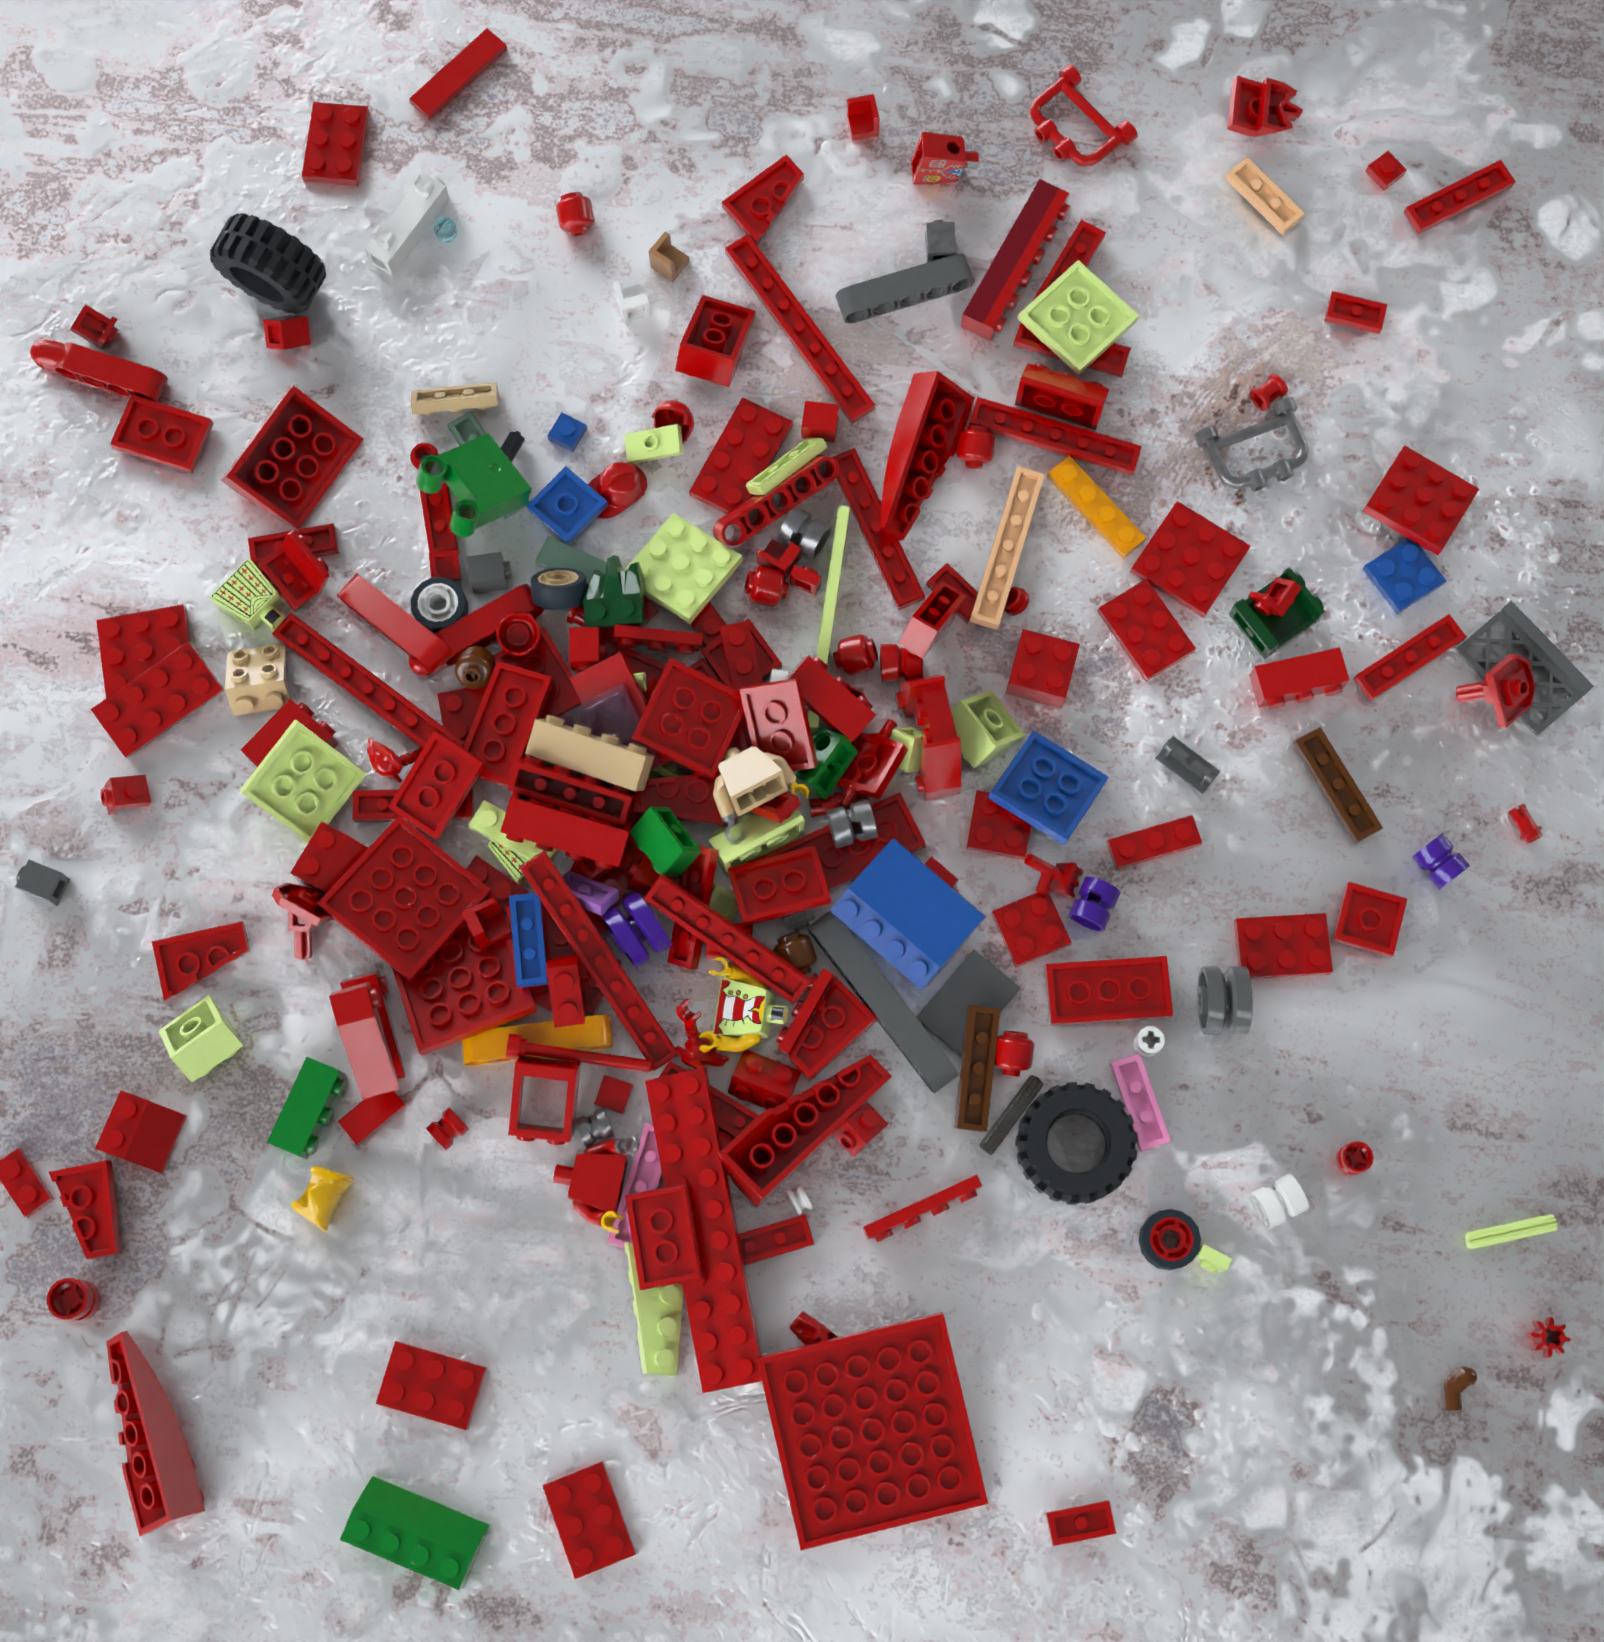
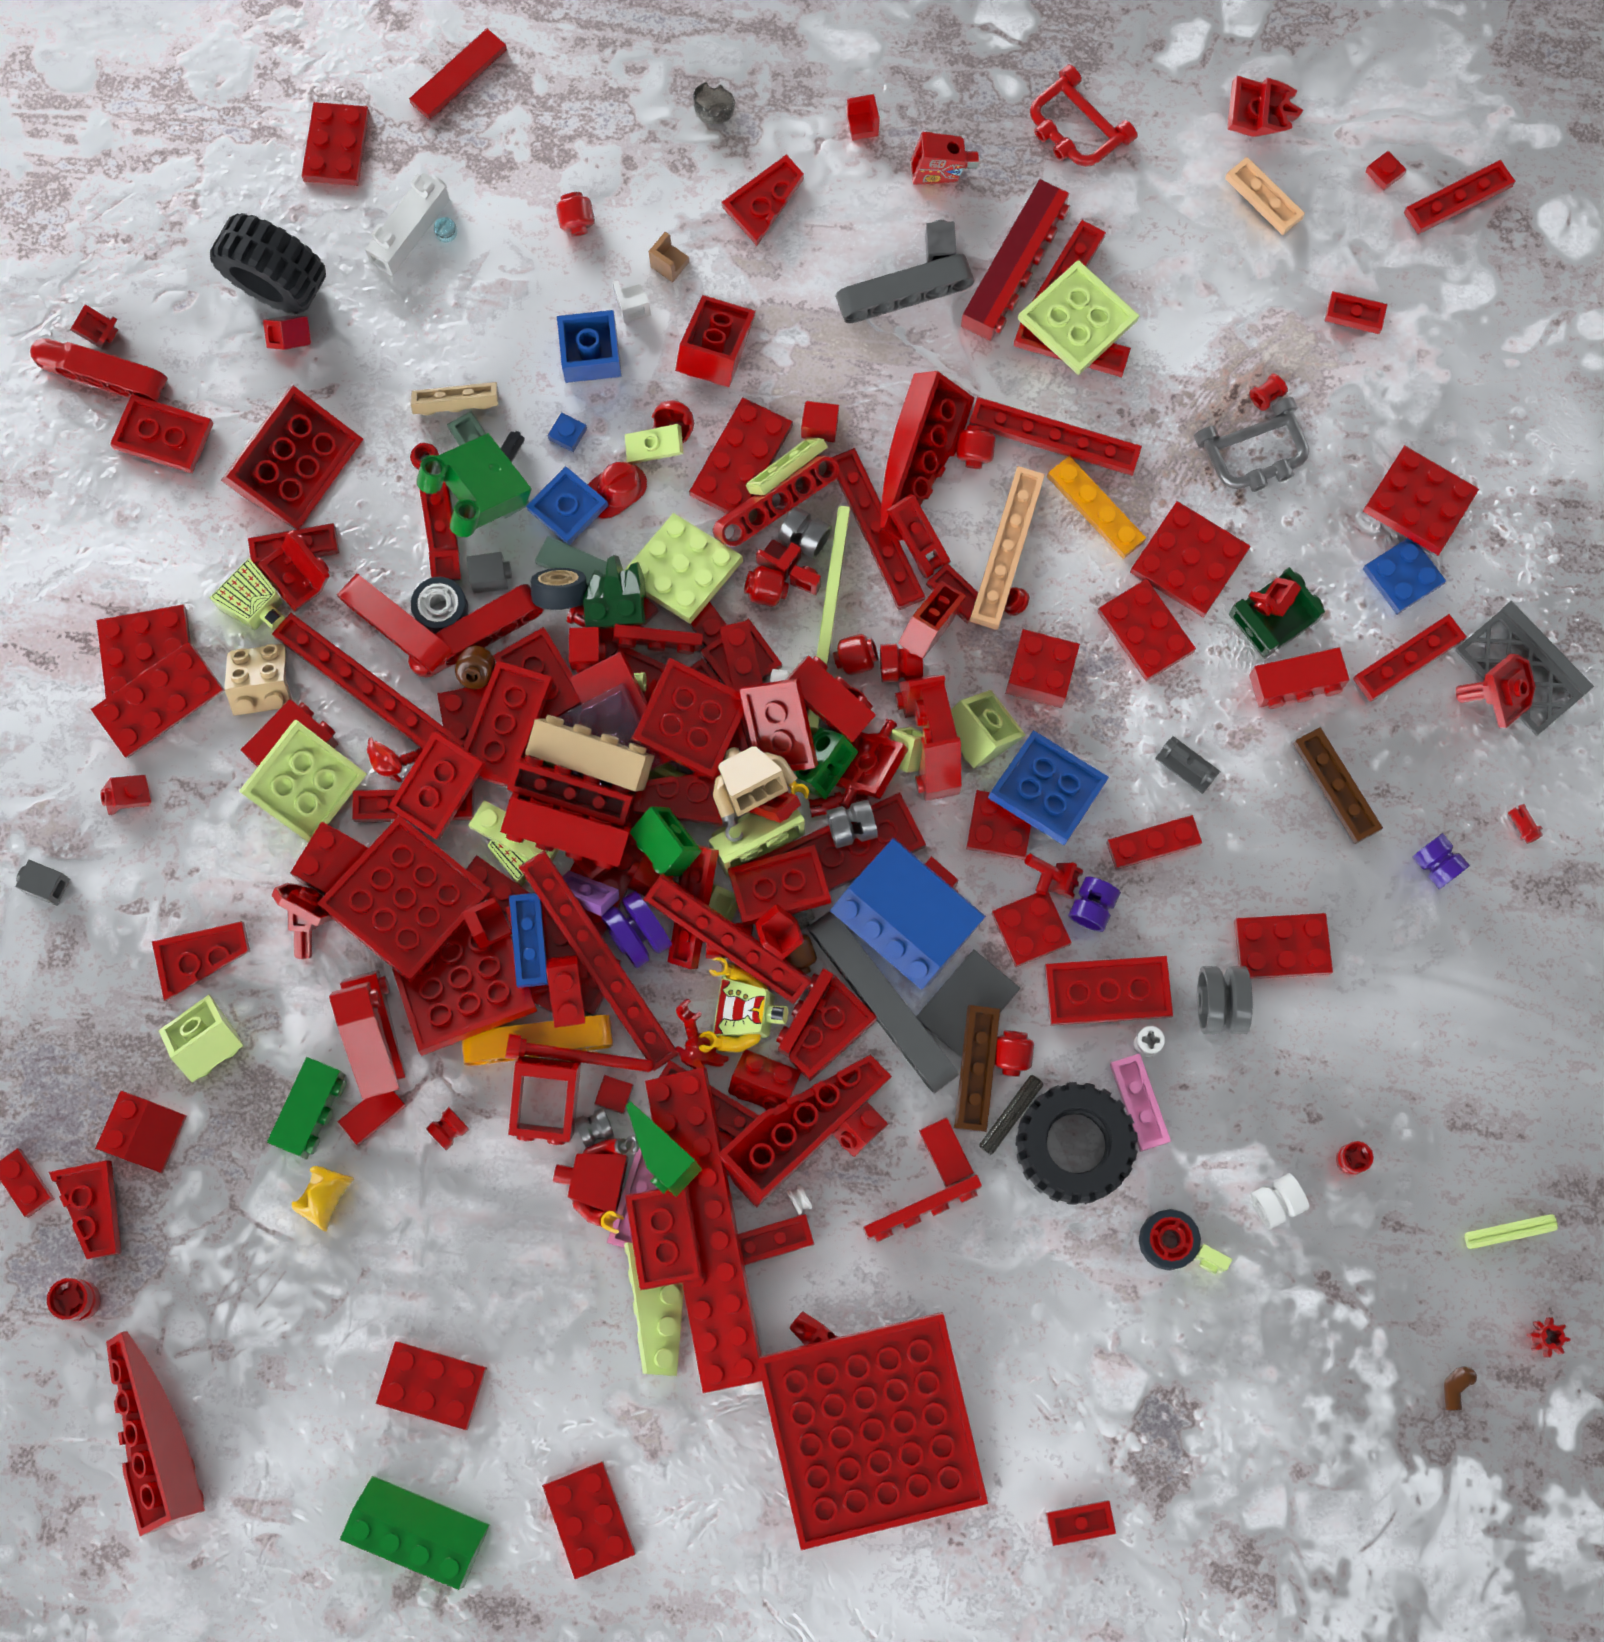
(518, 634): red hair -> none
(589, 346): none -> blue brick
(663, 1156): none -> green slope
(713, 104): none -> clear smoke hair
(779, 932): none -> red panel
(800, 329): red plate -> none
(918, 535): none -> red plate
(946, 1152): none -> red tile
(1061, 396): red slope -> none
(1369, 919): red plate -> none

